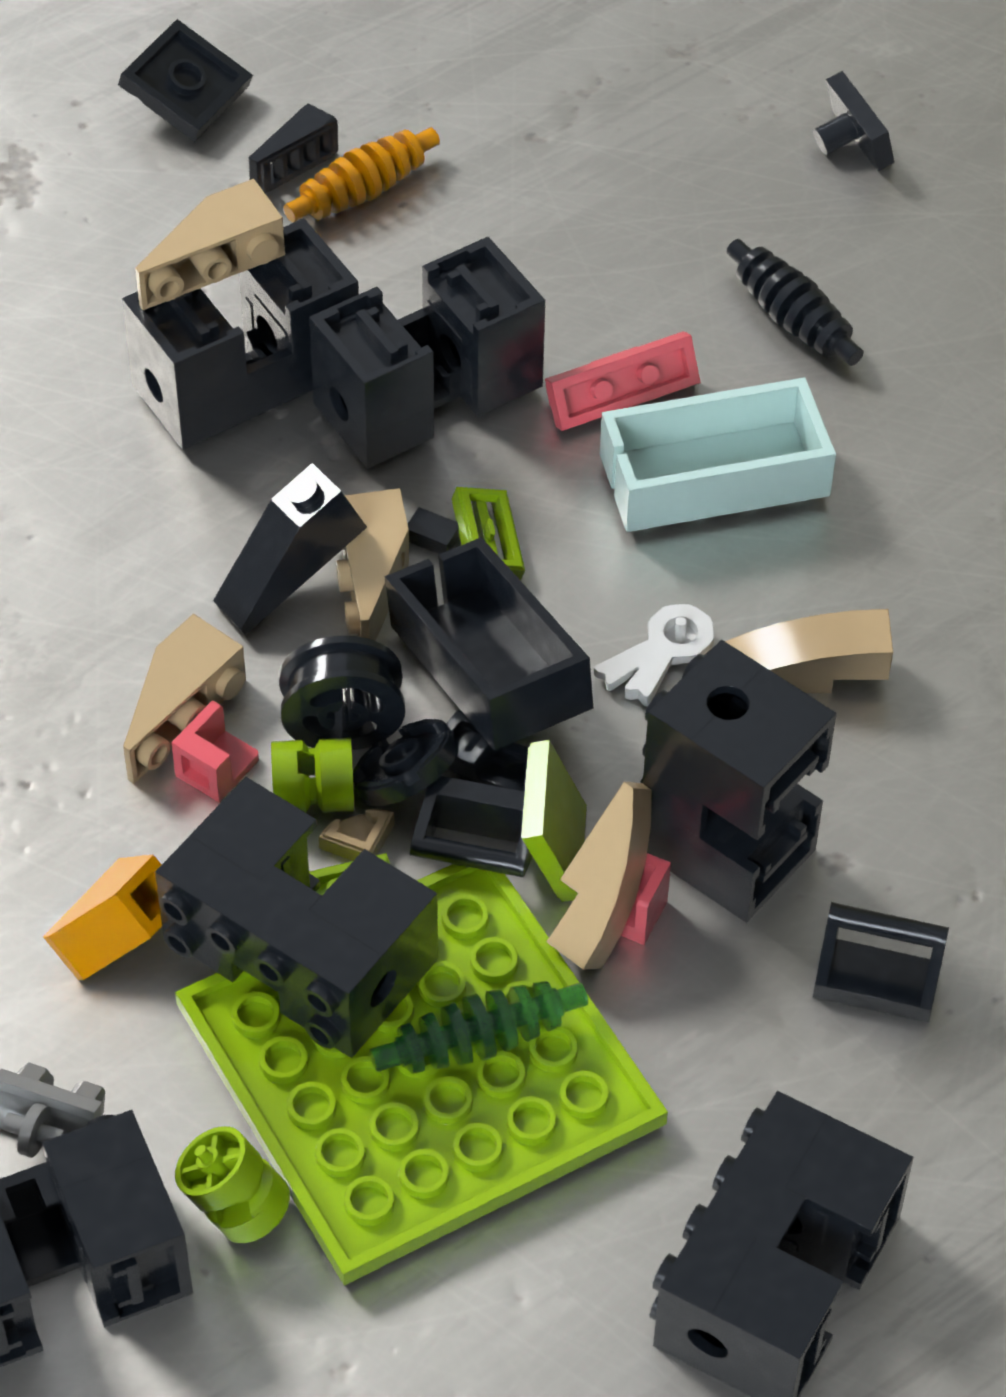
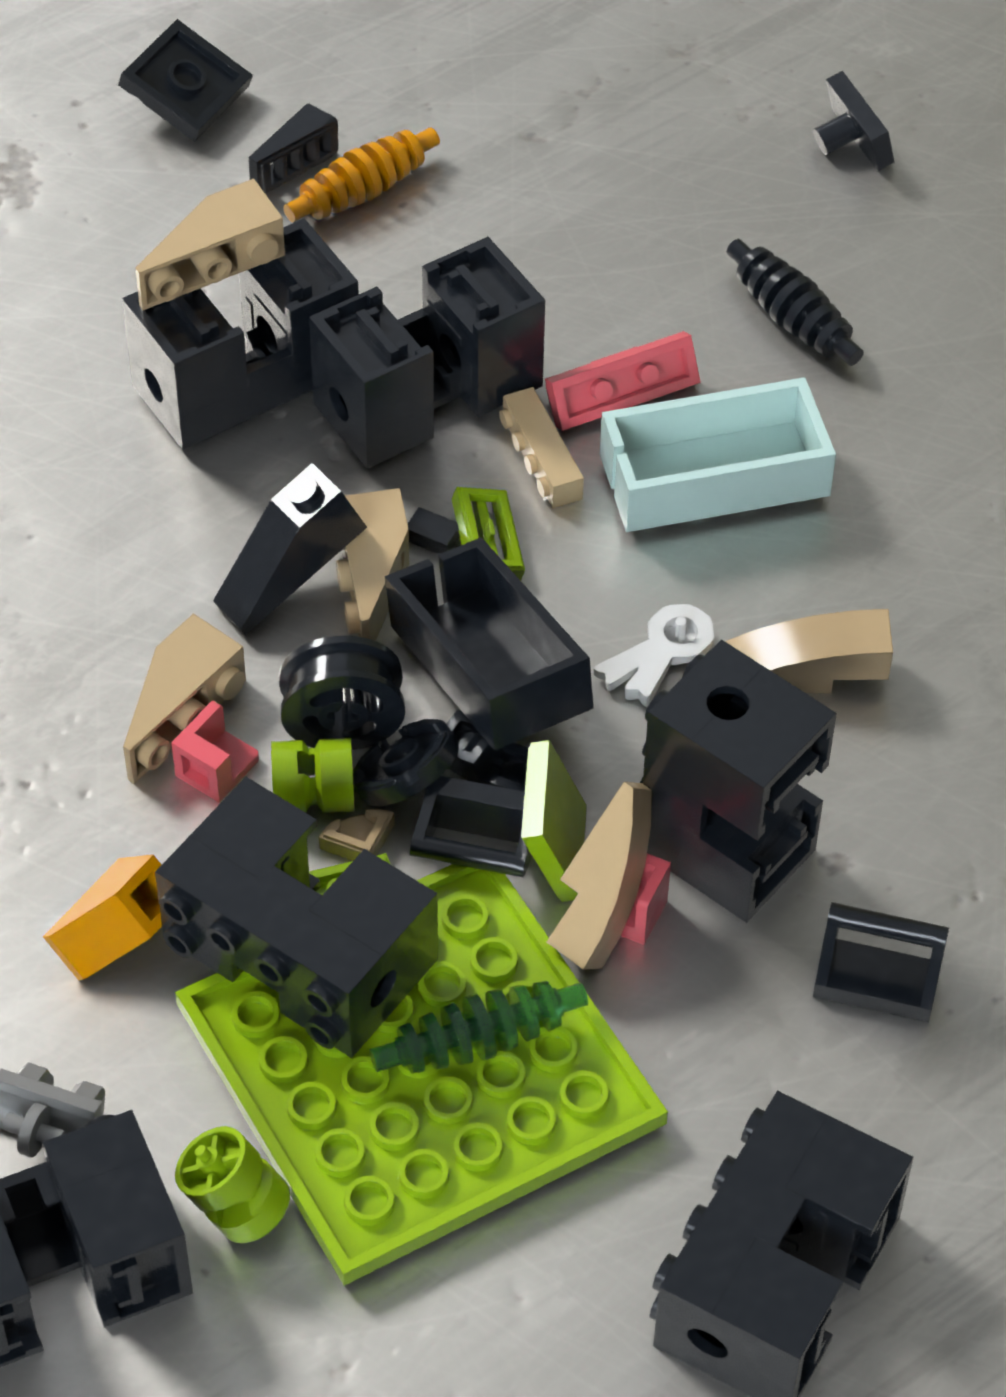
(542, 448): none -> tan piece

